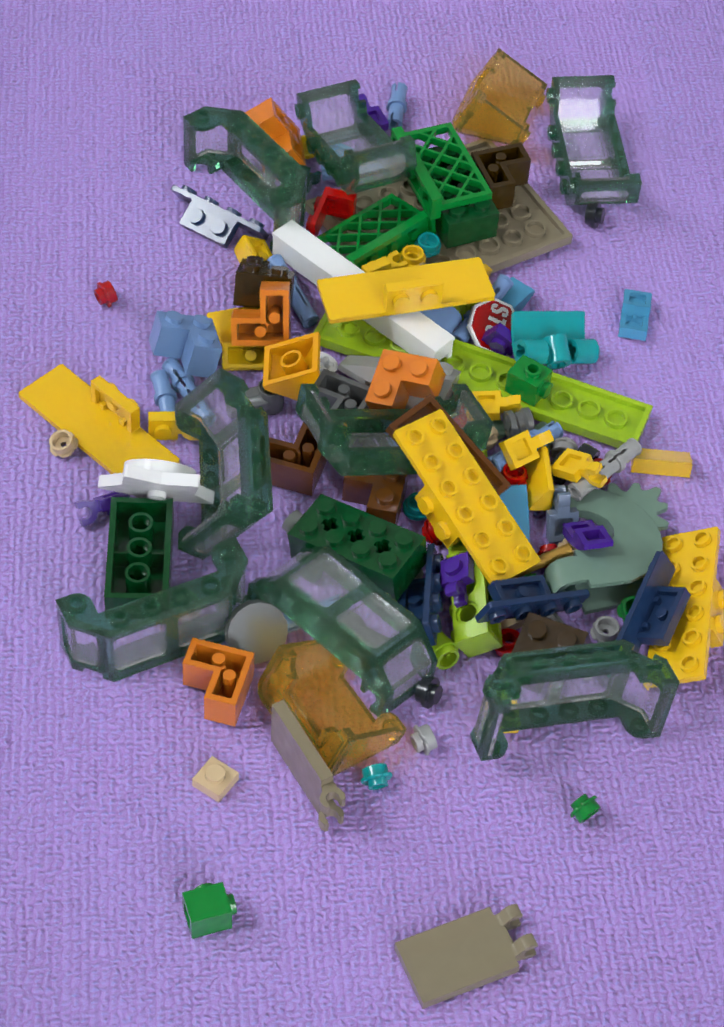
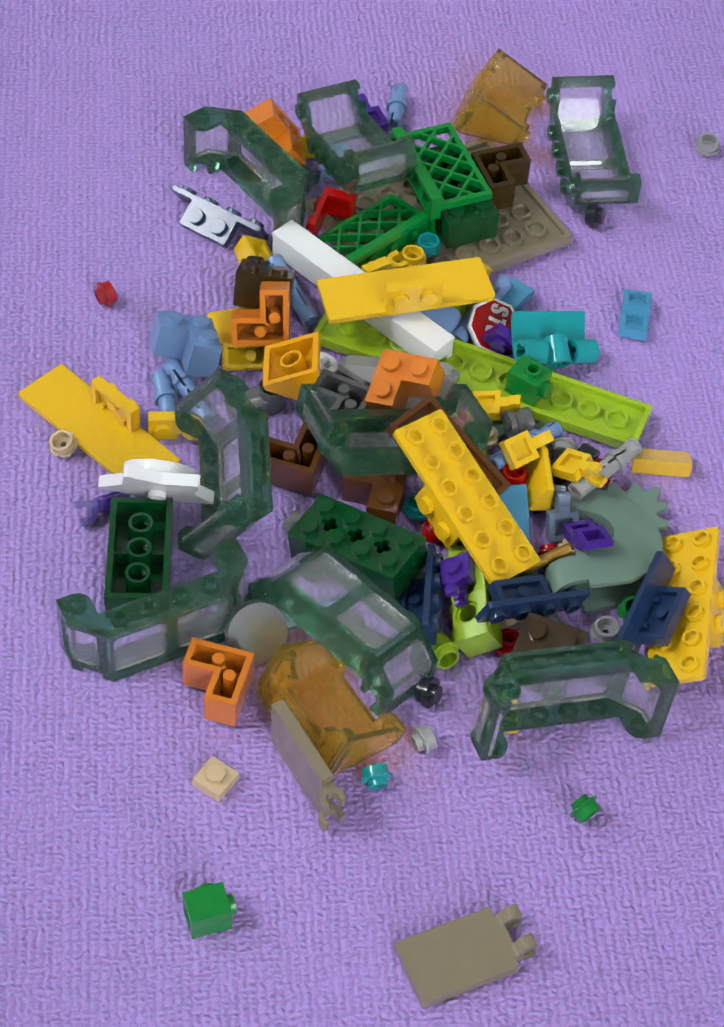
(707, 144): none -> light grey plate

